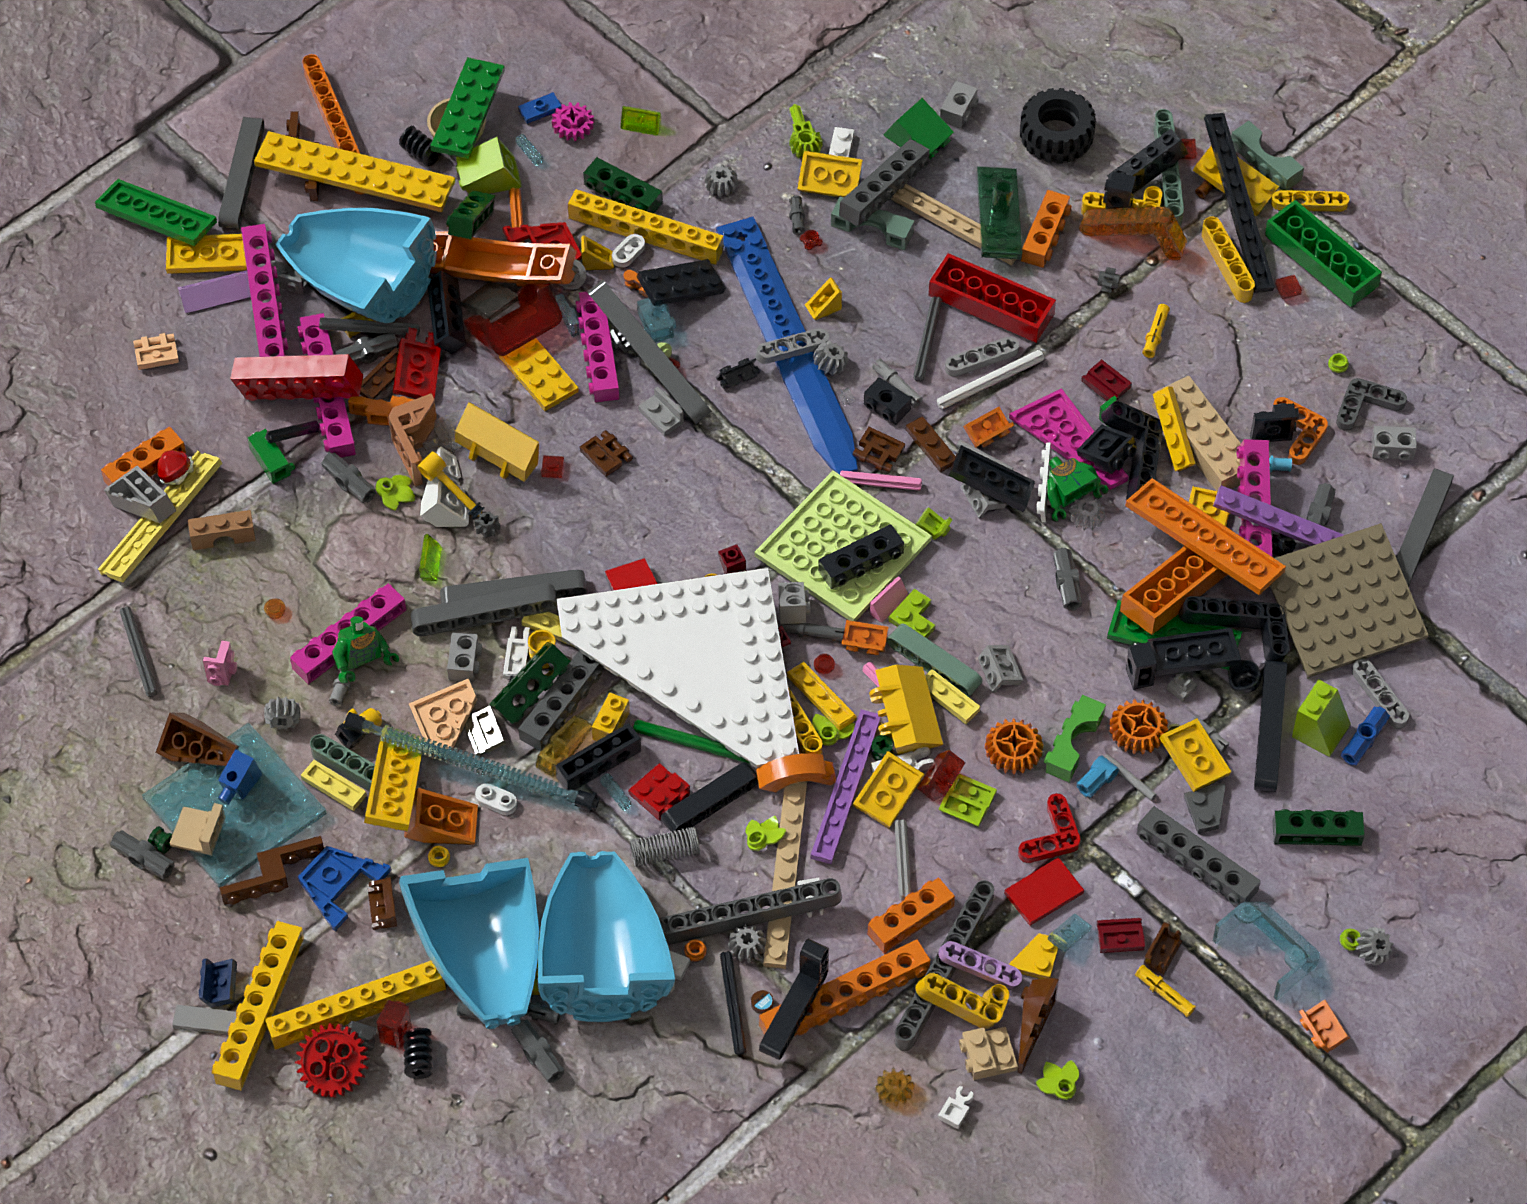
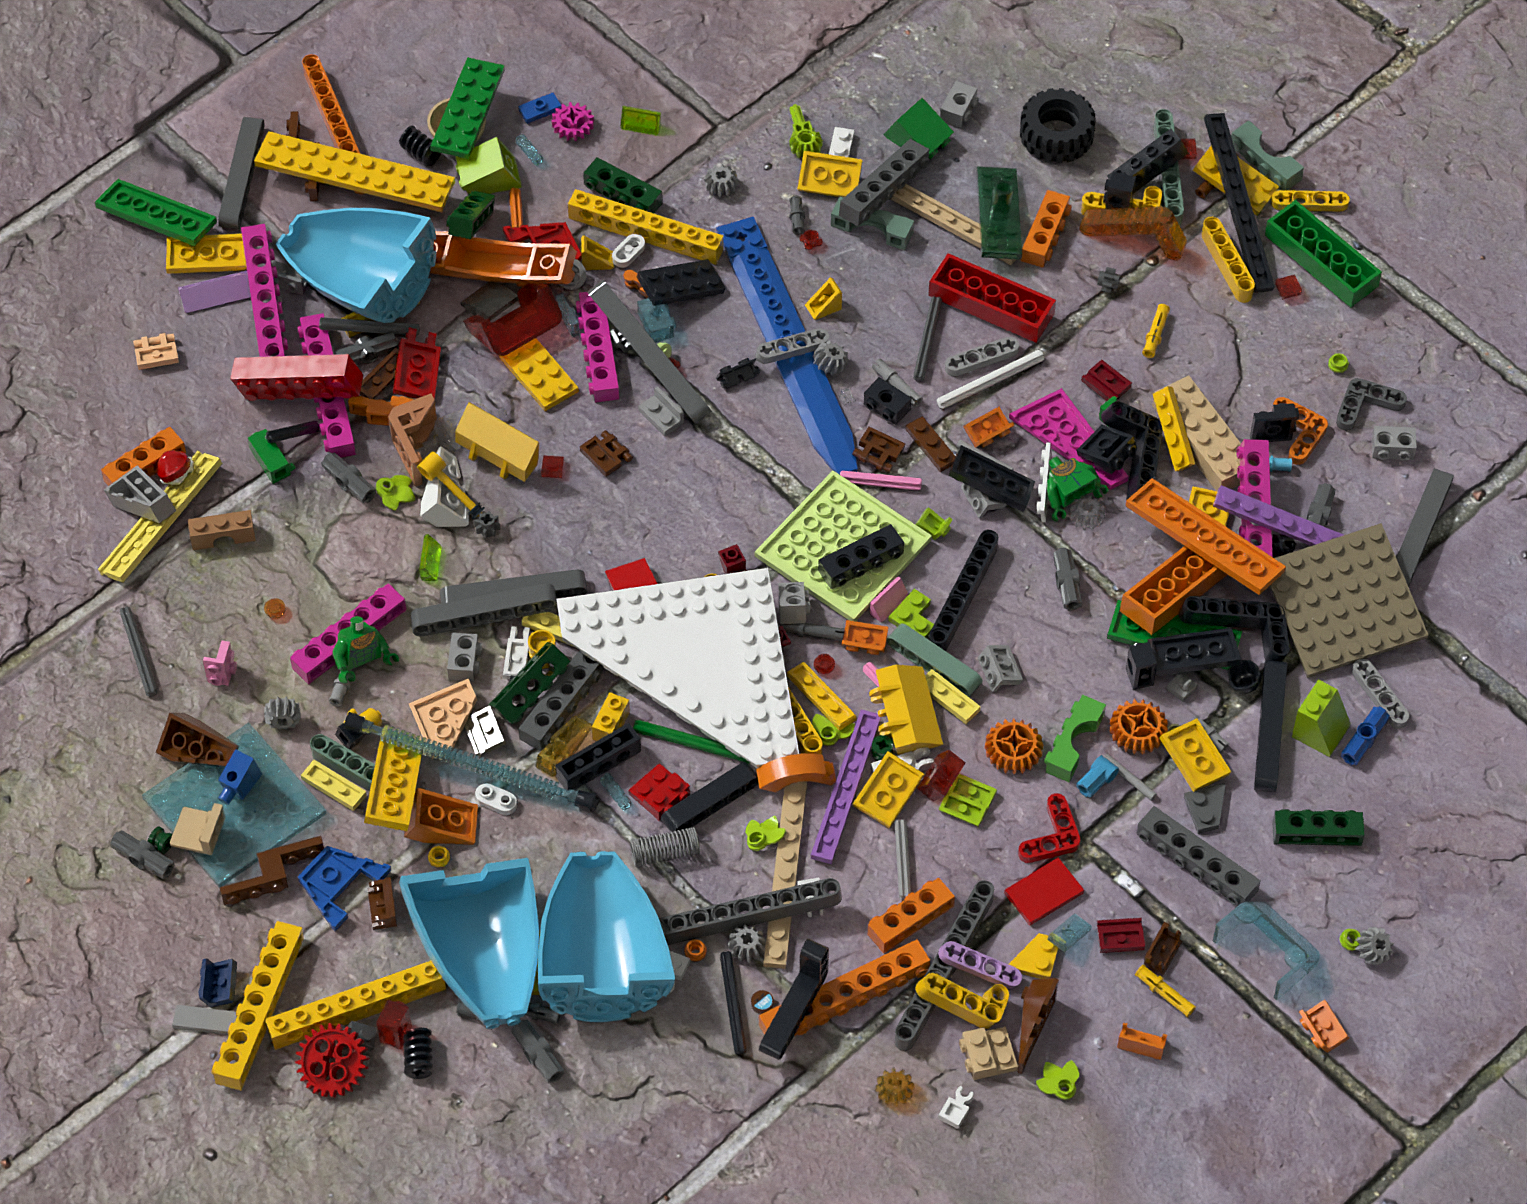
(446, 312): black brick -> none
(964, 583): none -> black beam
(1141, 1042): none -> orange hinge

